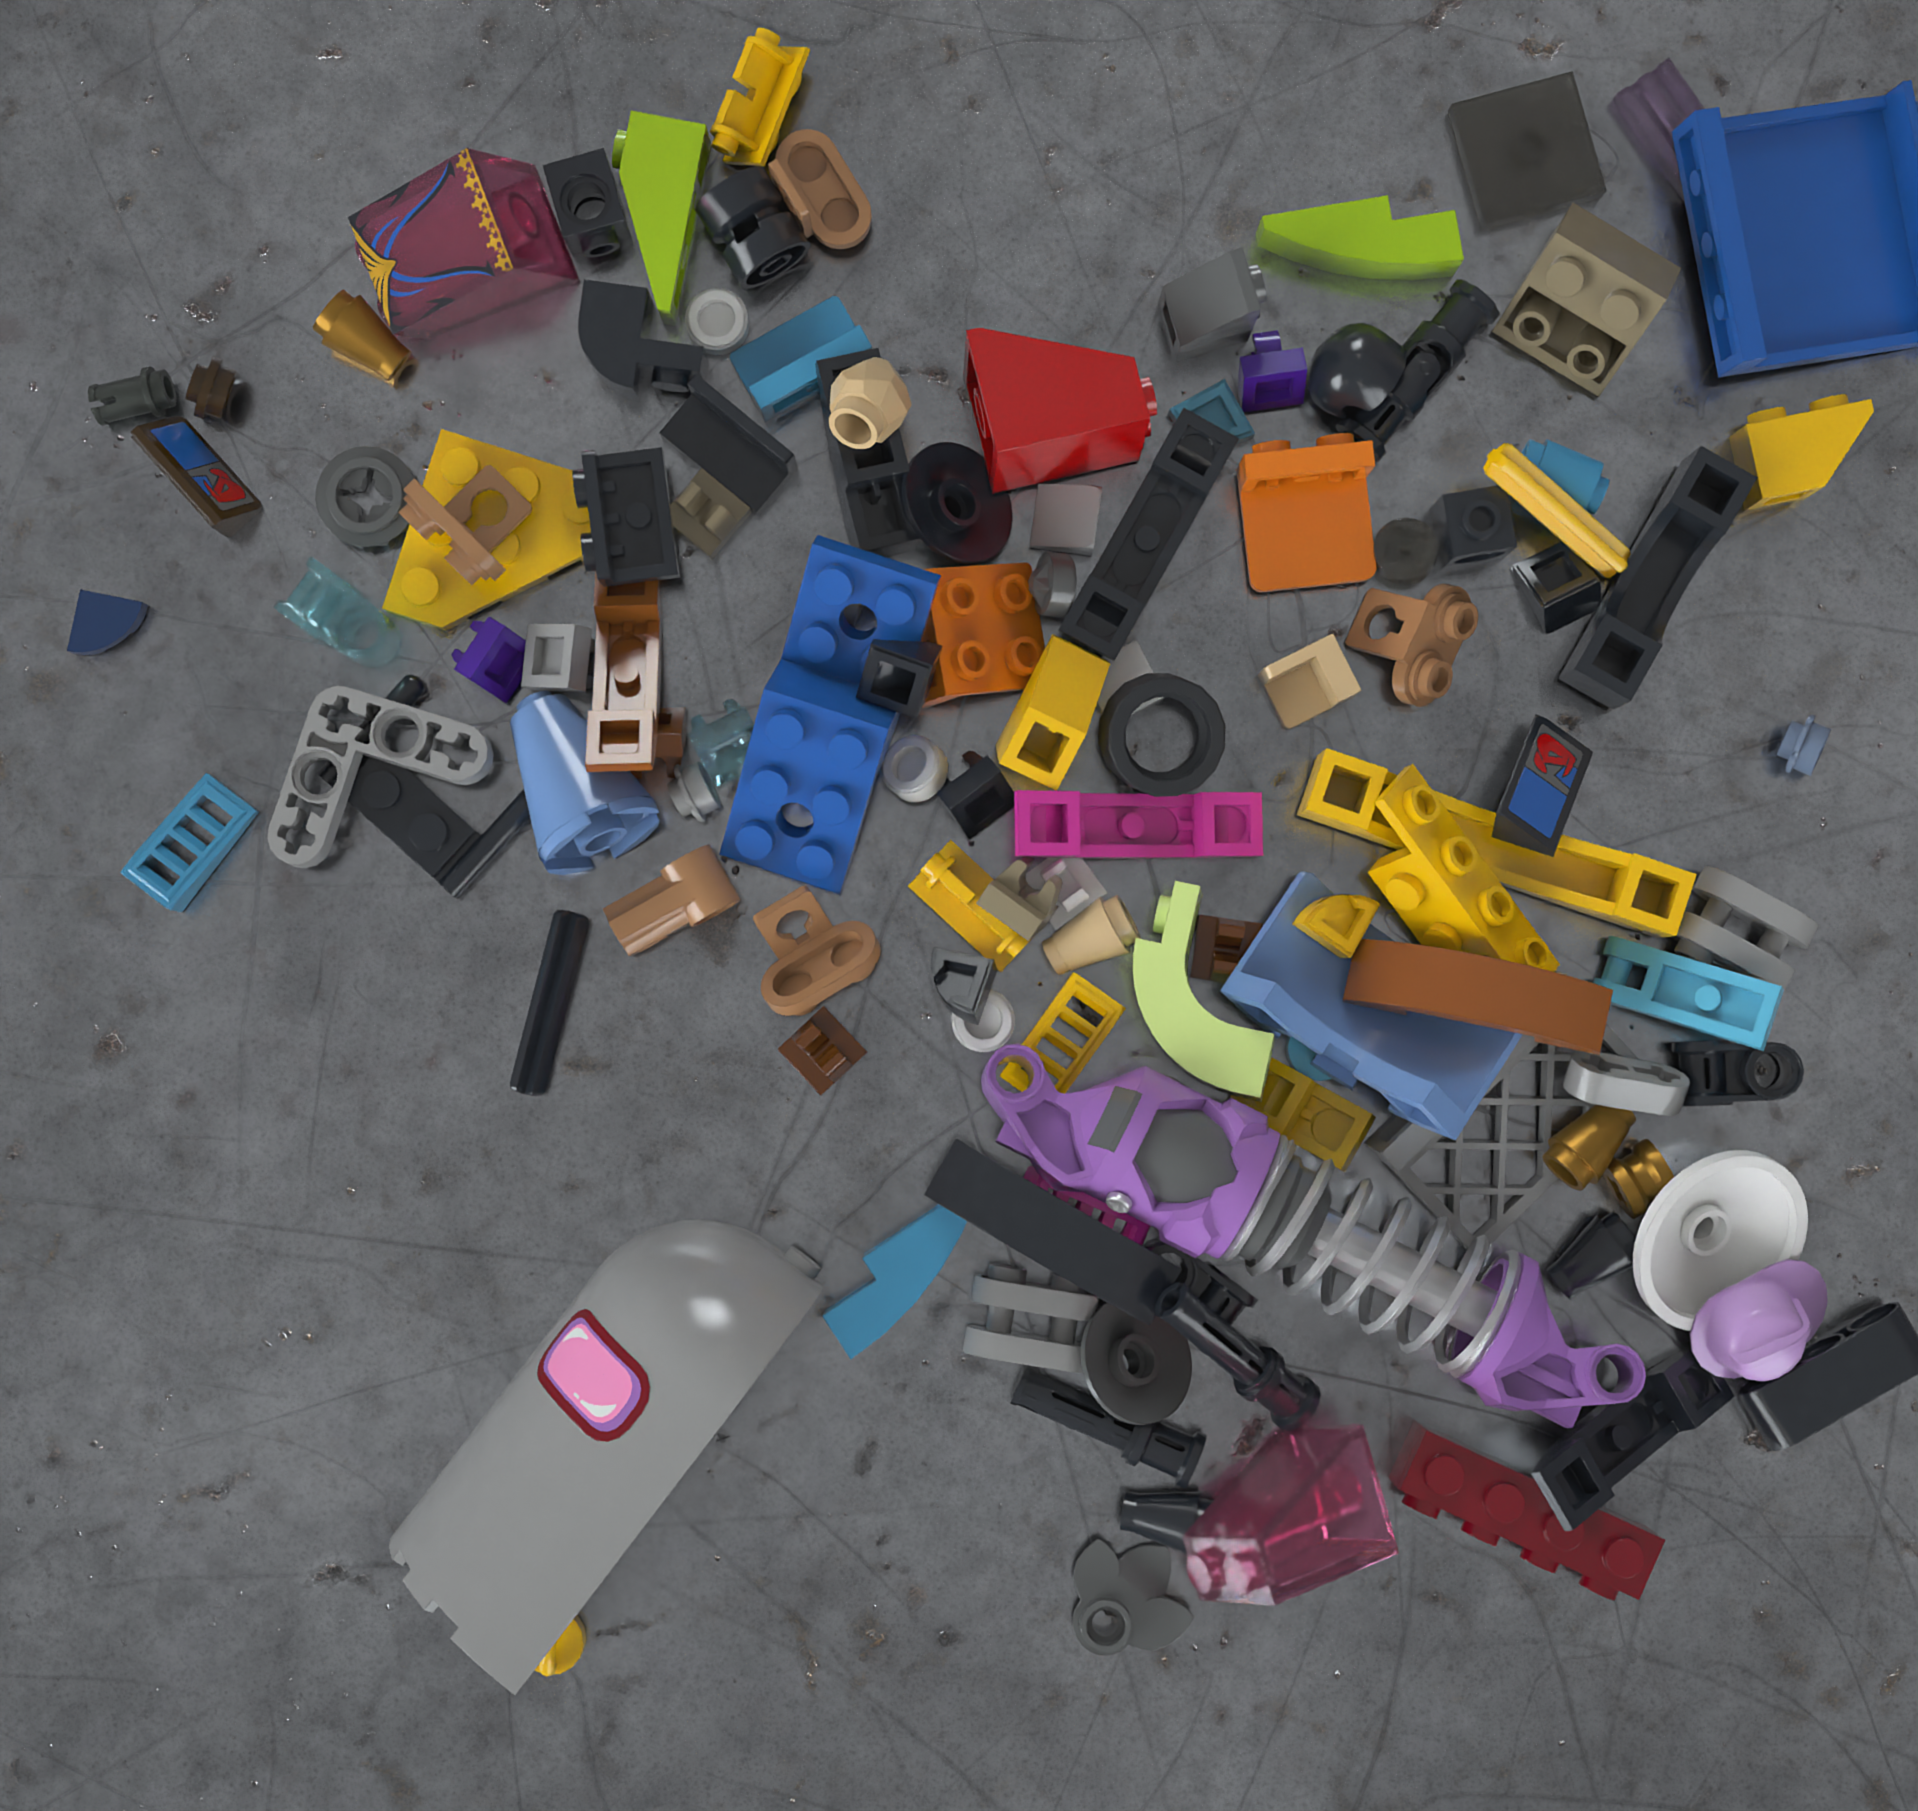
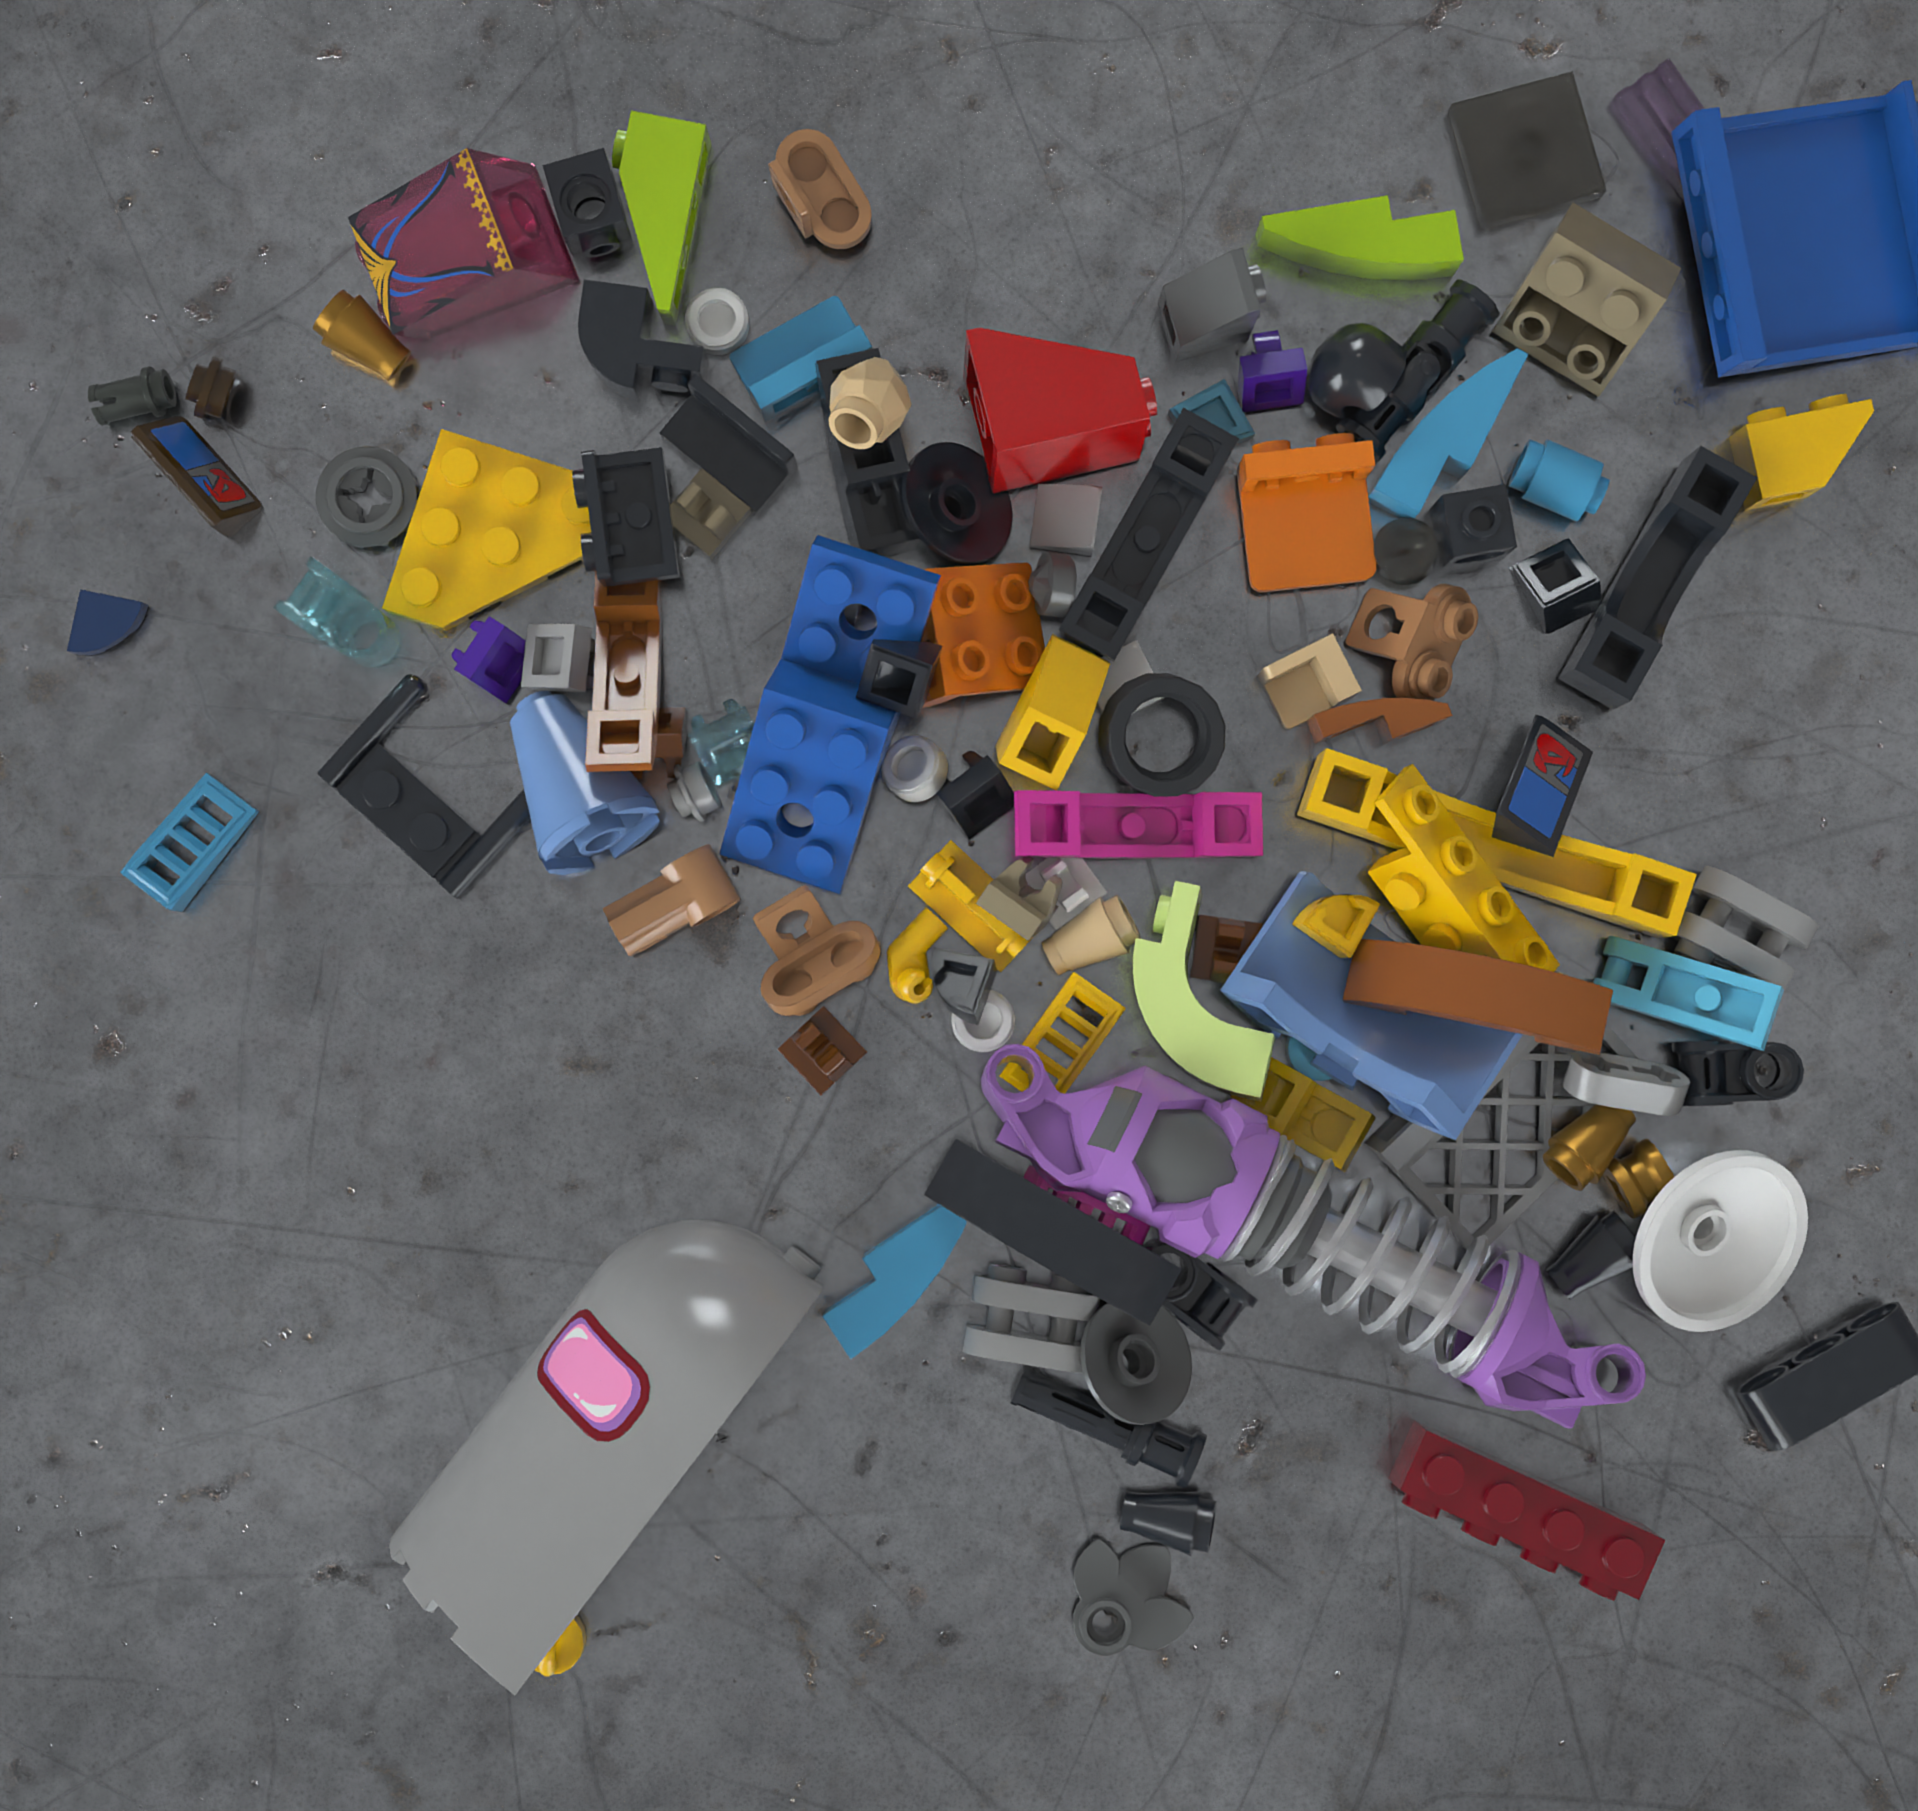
(346, 751): light grey beam -> none
(470, 549): medium nougat bracket -> none
(549, 1003): black axle -> none
(748, 219): black wheel -> none
(750, 125): yellow hinge -> none
(908, 957): none -> yellow arm
(1256, 1371): black pin -> none
(1292, 1519): clear pink slope -> none
(1392, 718): none -> dark orange slope
(1446, 438): none -> dark azure slope
(1556, 510): yellow axle -> none
(1620, 1436): black slope -> none
(1760, 1322): lavender piece -> none
(1803, 745): sand blue plate -> none

